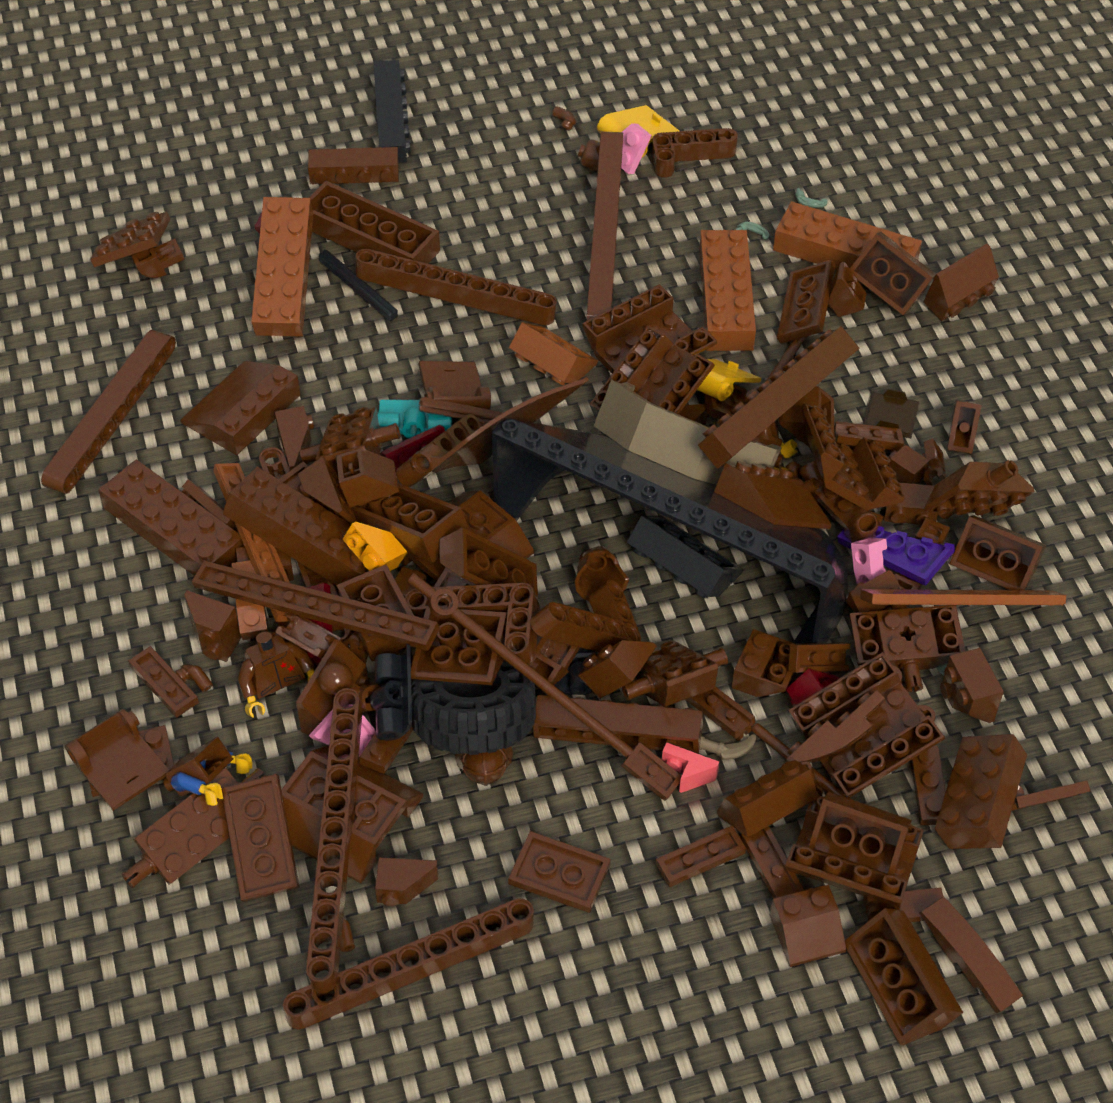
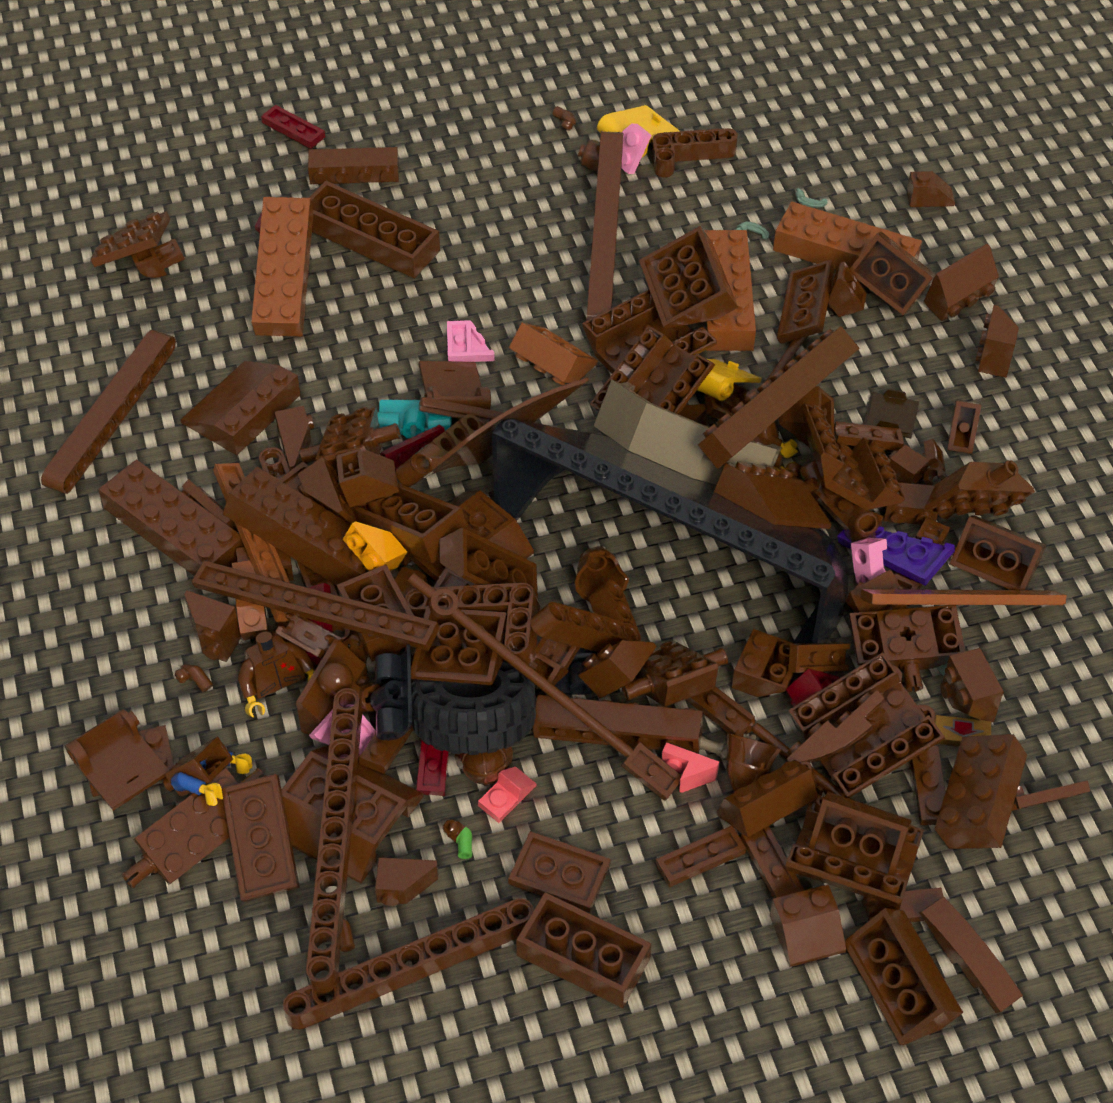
(163, 681): reddish brown plate -> none
(293, 126): none -> dark red plate
(358, 285): black axle -> none
(390, 107): black brick -> none
(432, 770): none -> dark red hinge
(455, 287): reddish brown beam -> none
(460, 835): none -> arm
(466, 343): none -> bright pink wing
(506, 793): none -> coral slope
(583, 949): none -> reddish brown brick
(683, 556): black slope -> none
(688, 281): none -> reddish brown slope
(748, 759): none -> reddish brown helmet
(928, 190): none -> reddish brown slope
(956, 728): none -> pearl gold tile
(998, 343): none -> reddish brown slope

